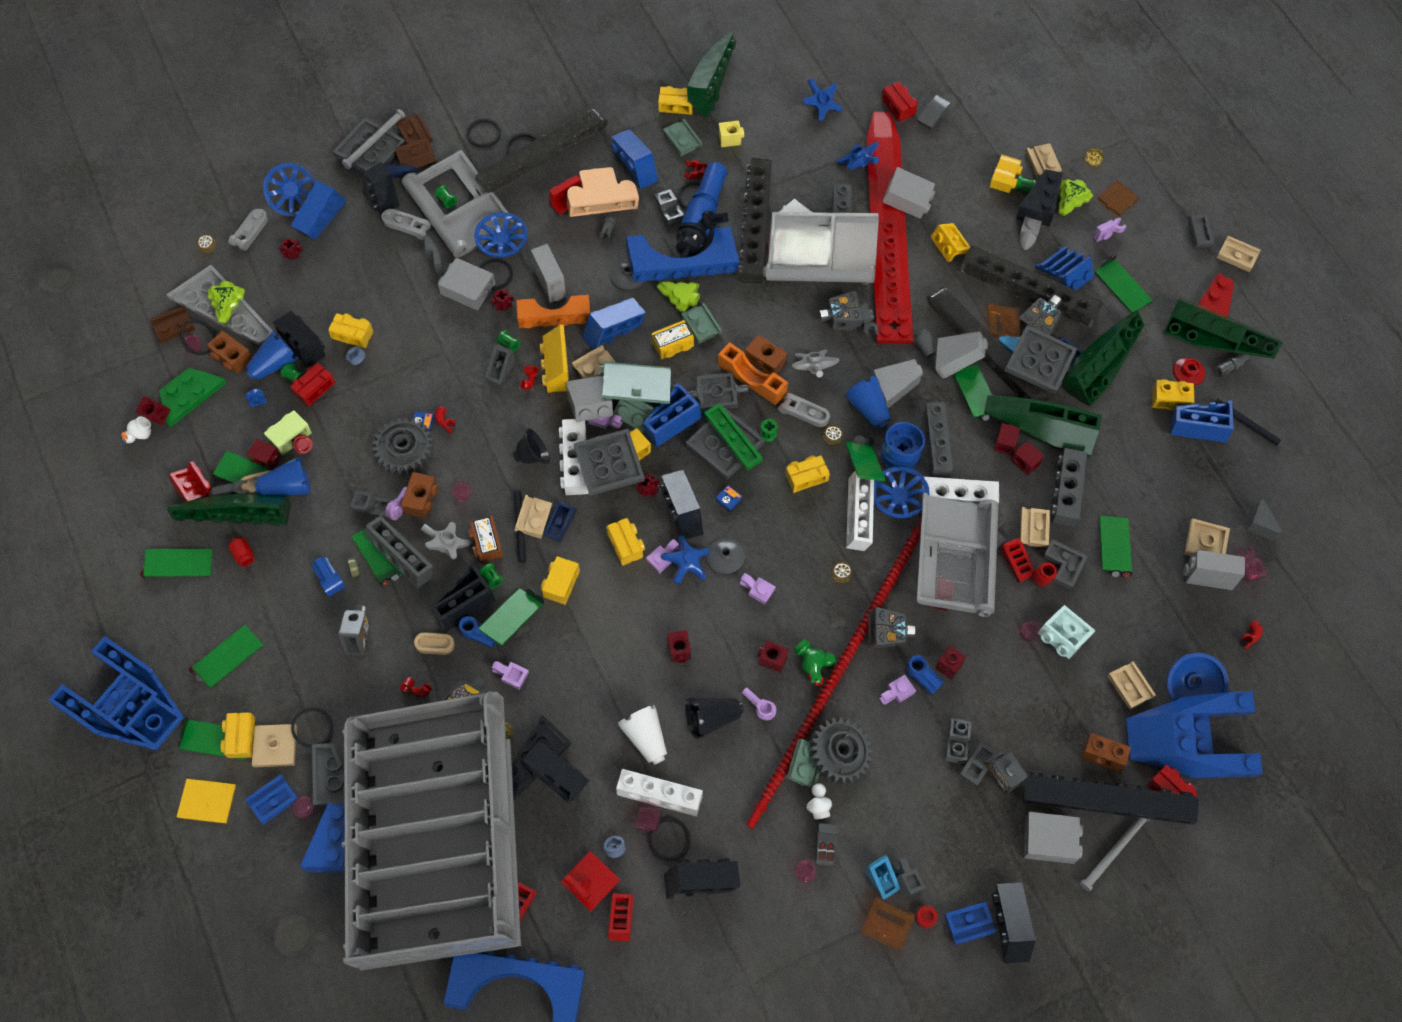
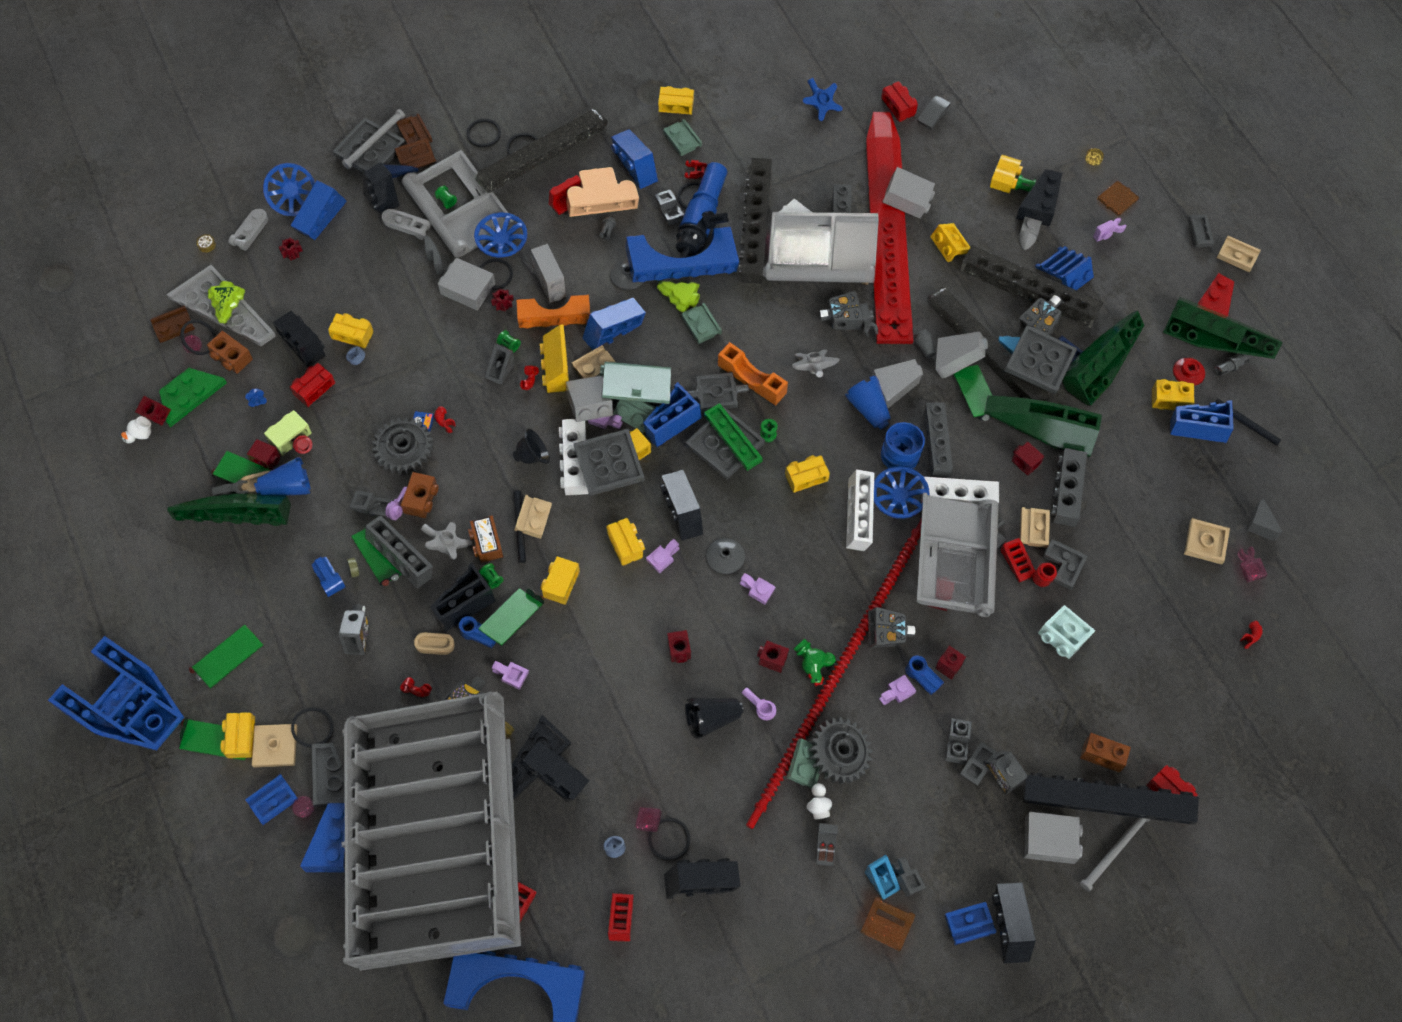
(176, 562): green piece -> none
(190, 483): red bracket -> none
(206, 801): yellow piece -> none
(241, 551): red brick -> none
(270, 357): blue cone -> none
(290, 372): green bush -> none
(461, 491): clear pink plate -> none
(559, 521): dark blue slope -> none
(590, 881): red plate -> none
(645, 733): white cone -> none
(649, 486): dark red gear -> none
(659, 792): white brick -> none
(672, 340): brick -> none
(686, 560): blue animal -> none
(709, 74): dark green wedge -> none
(729, 498): blue tile -> none
(730, 133): light yellow brick -> none
(756, 355): dark orange brick -> none
(804, 410): light grey plate -> none
(806, 871): clear pink plate -> none
(833, 434): clear yellow tile -> none
(842, 571): clear yellow tile -> none
(860, 156): blue animal -> none
(864, 458): green piece -> none
(926, 917): red tile -> none
(1007, 439): dark red brick -> none
(1008, 320): clear orange plate -> none
(1029, 631): clear pink tile -> none
(1043, 158): tan plate -> none
(1072, 195): lime rock -> none
(1115, 546): green piece -> none
(1122, 285): green piece -> none
(1131, 685): tan plate -> none
(1182, 739): blue wedge -> none
(1209, 674): blue dish -> none
(1214, 570): light grey brick -> none

